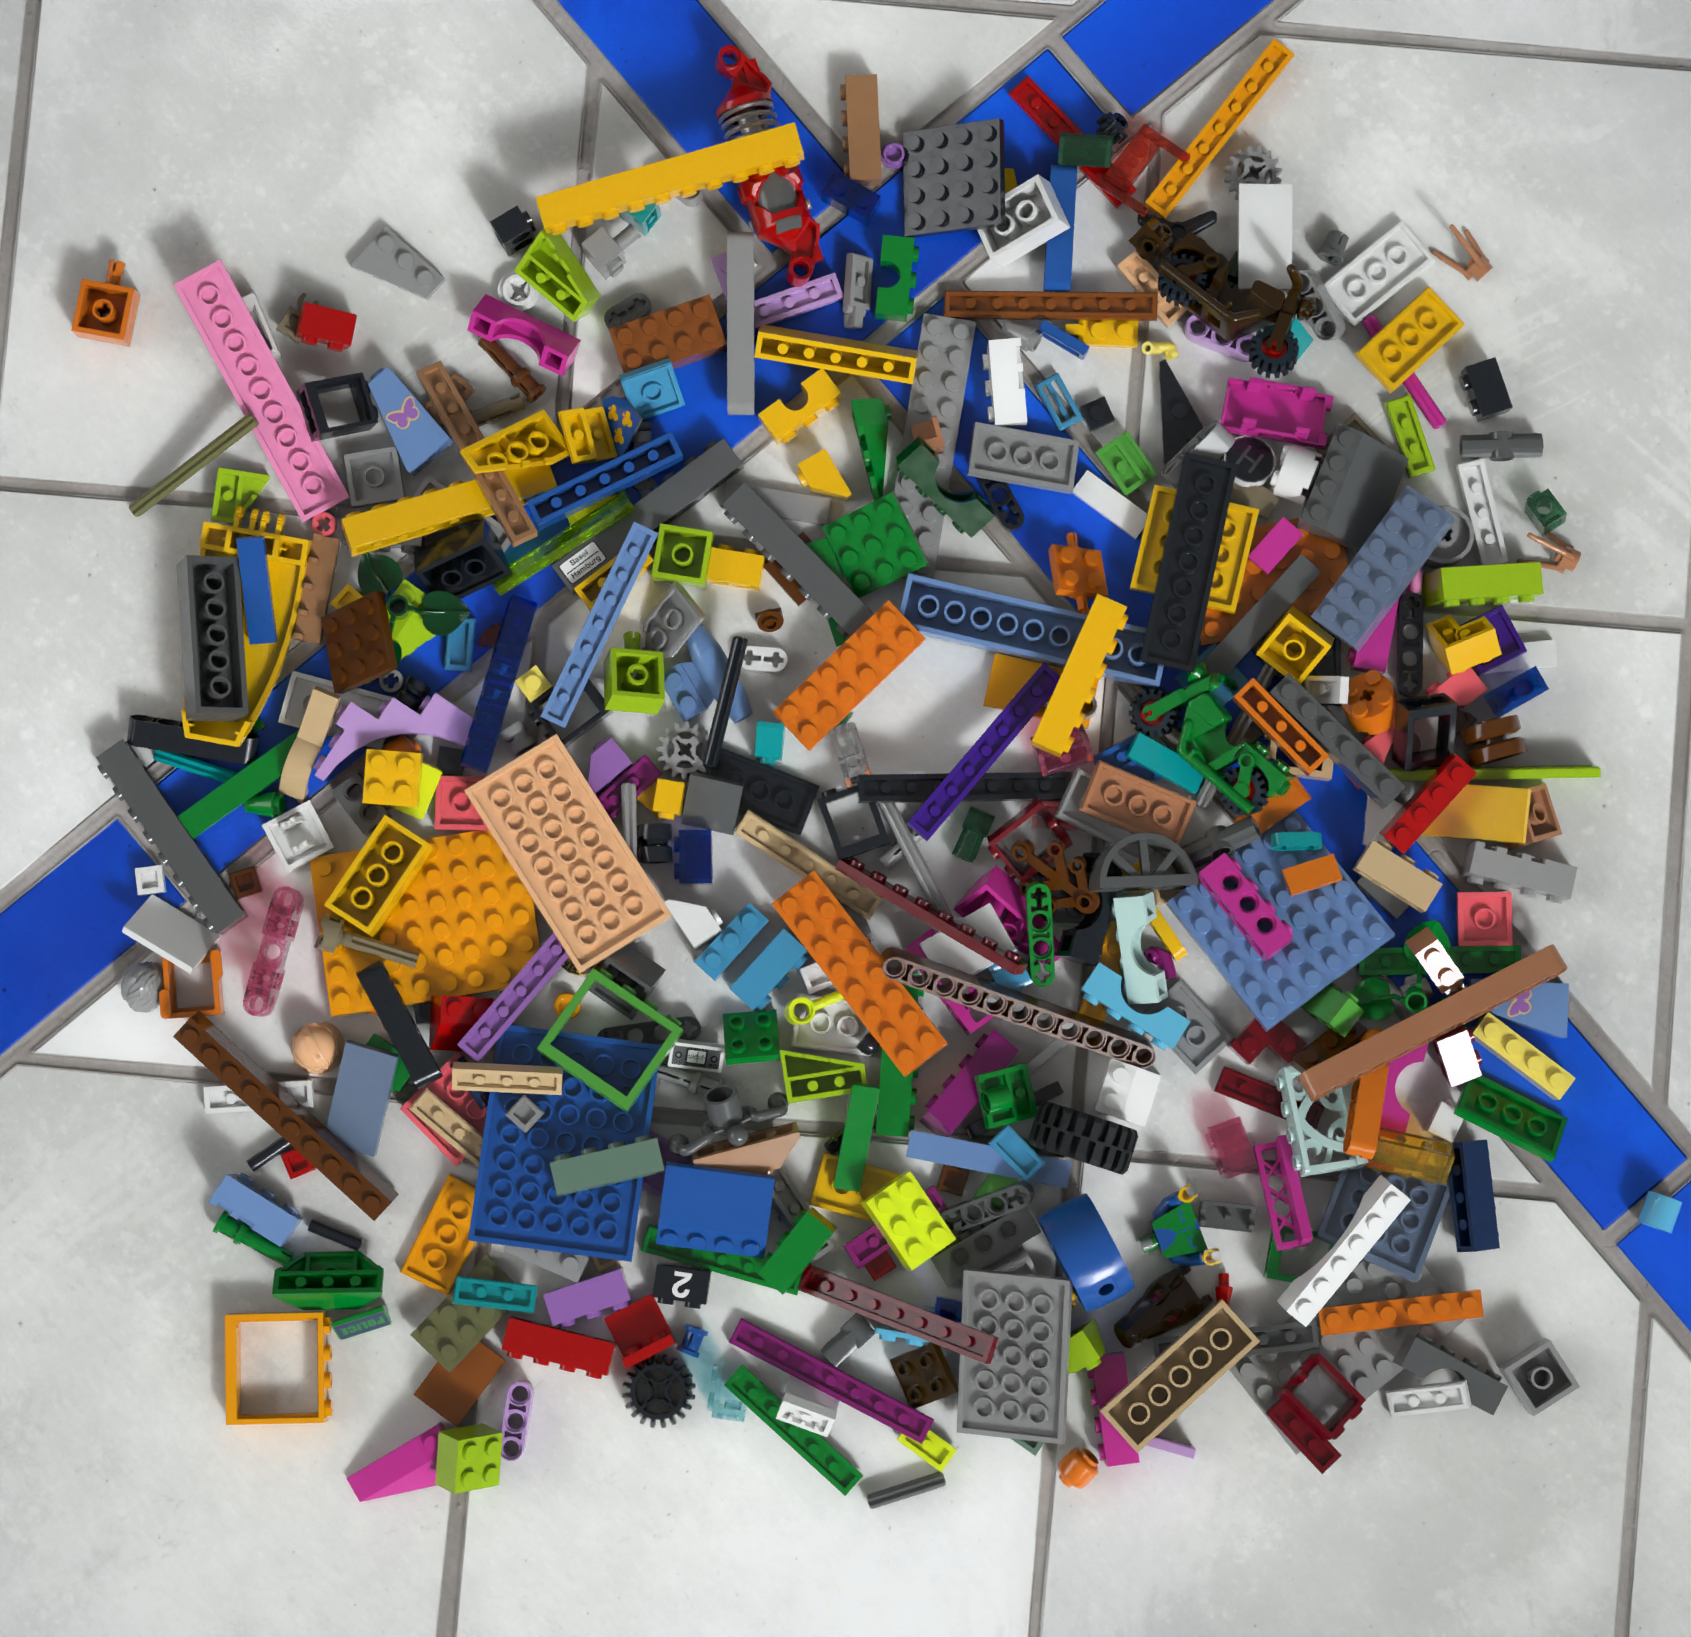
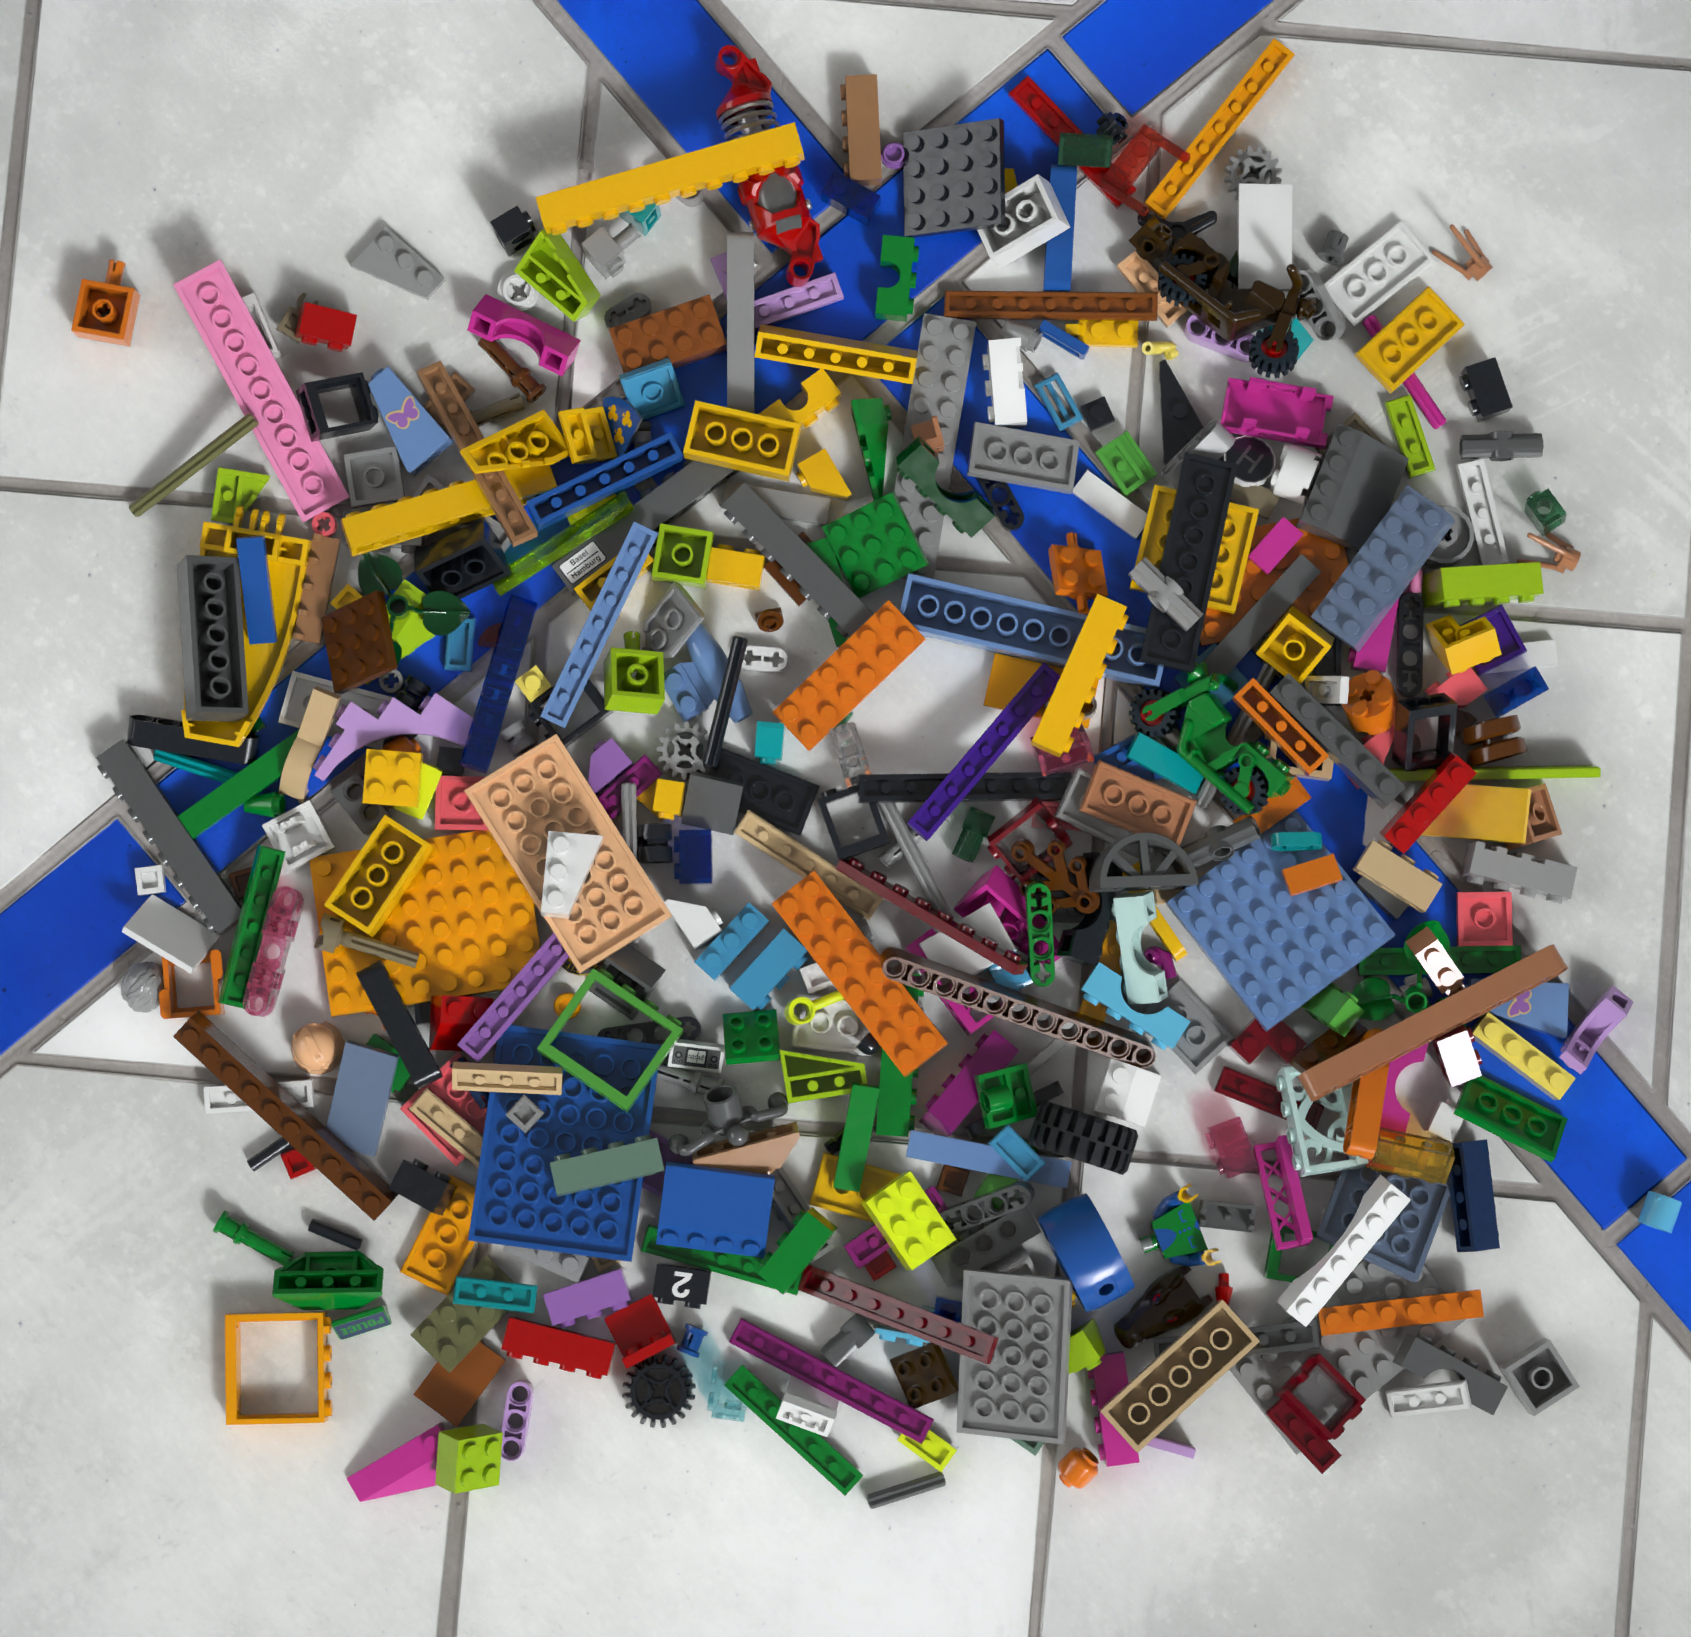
(249, 934): none -> green tile
(256, 1208): medium blue wedge -> none
(422, 1186): none -> black brick
(566, 869): none -> white wedge
(742, 441): none -> yellow brick
(857, 289): light grey hinge -> none
(1165, 594): none -> light grey piece
(1264, 943): dark pink brick -> none
(1594, 1028): none -> lavender arch

